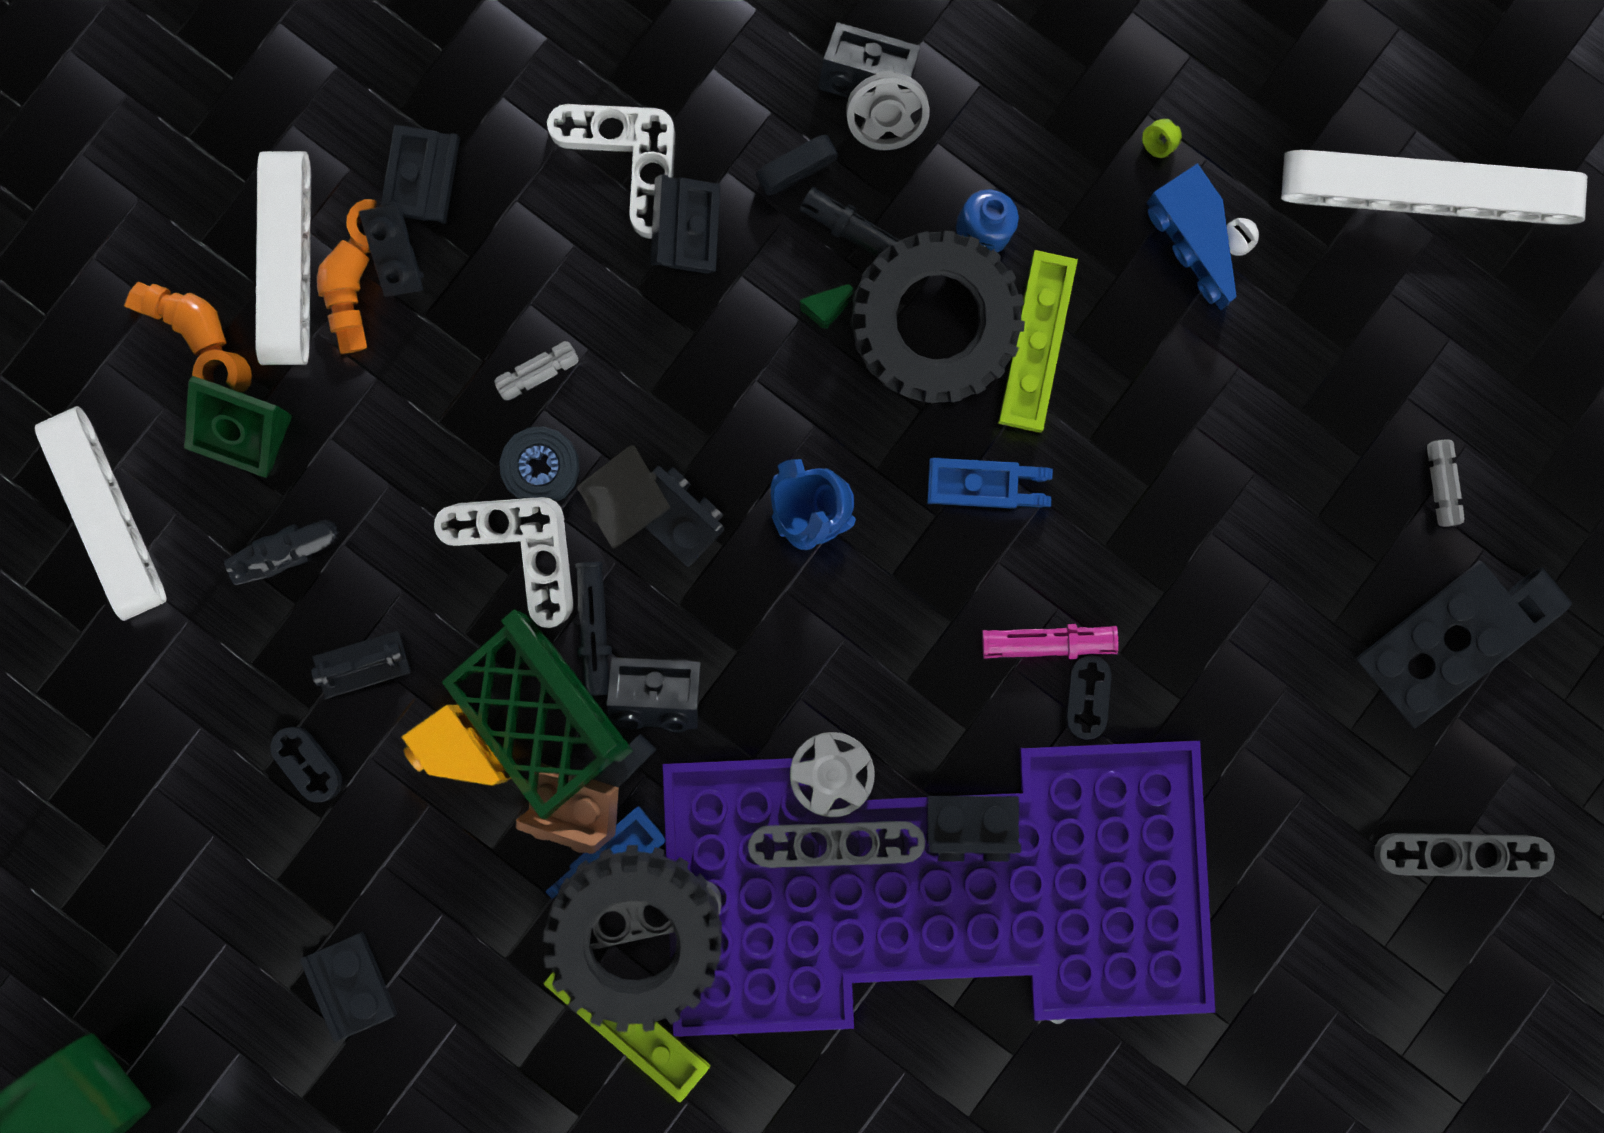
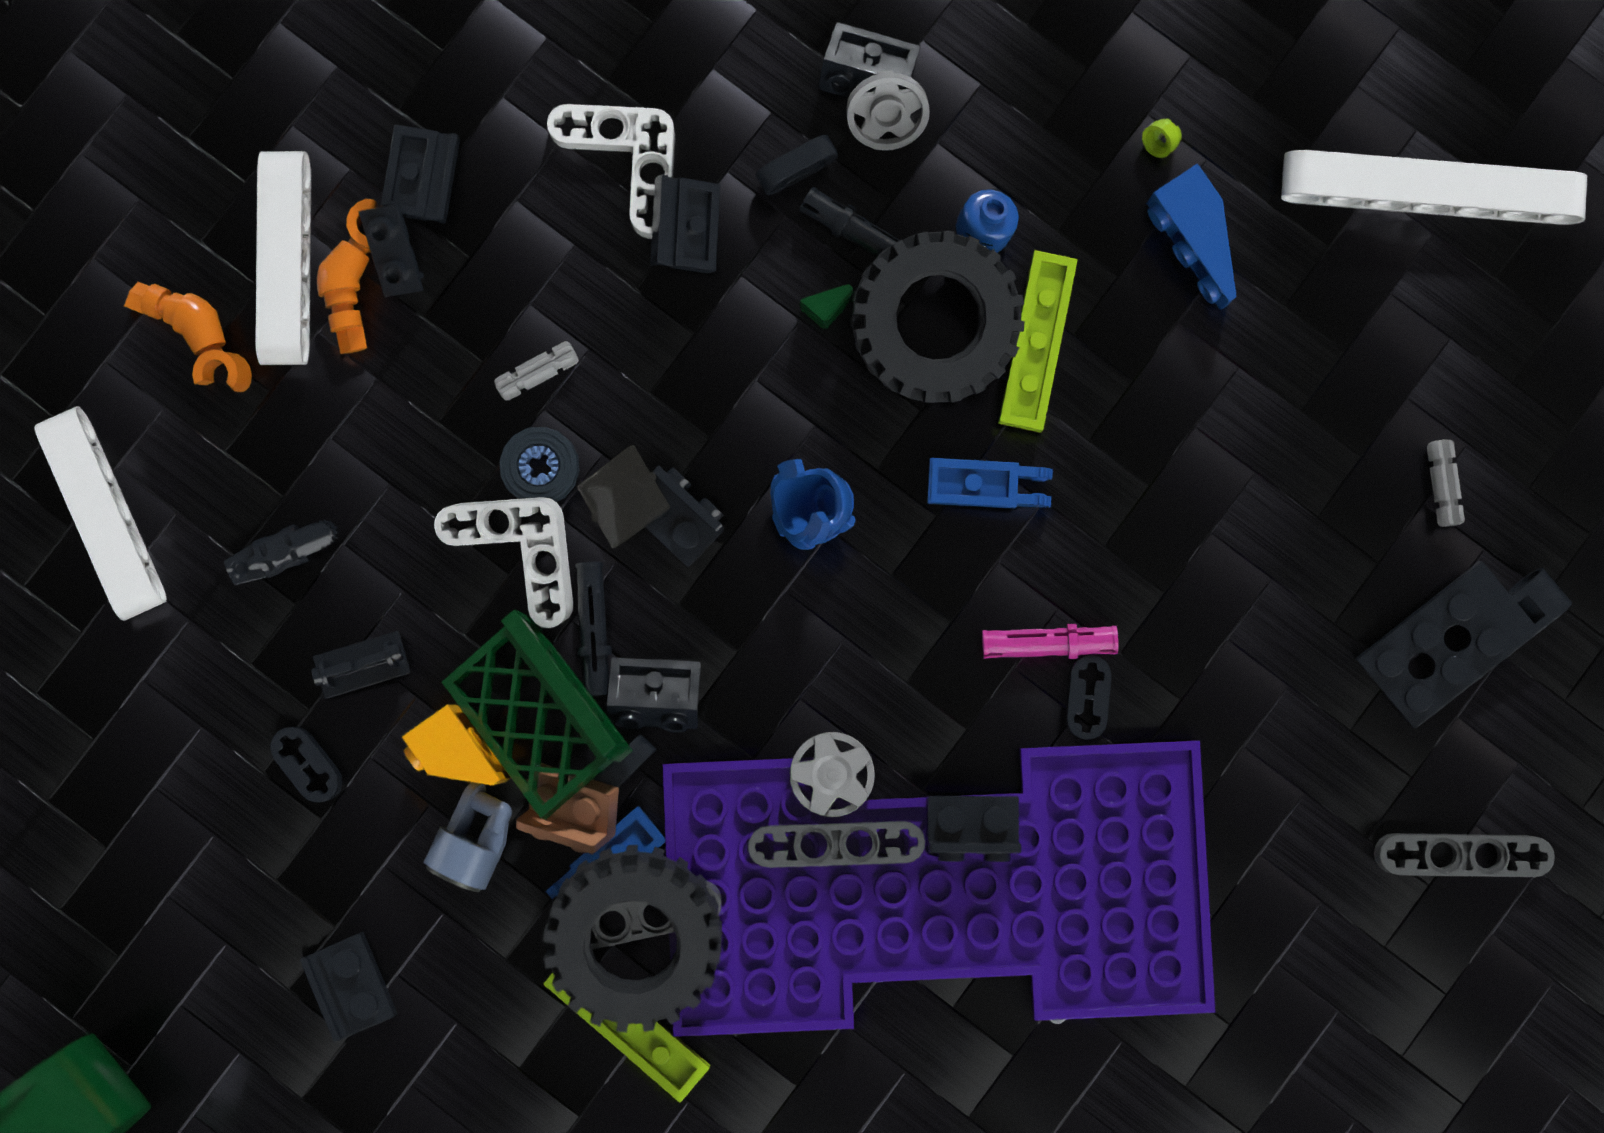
(233, 427): dark green slope -> none
(461, 857): none -> sand blue piece
(1237, 242): white hinge -> none

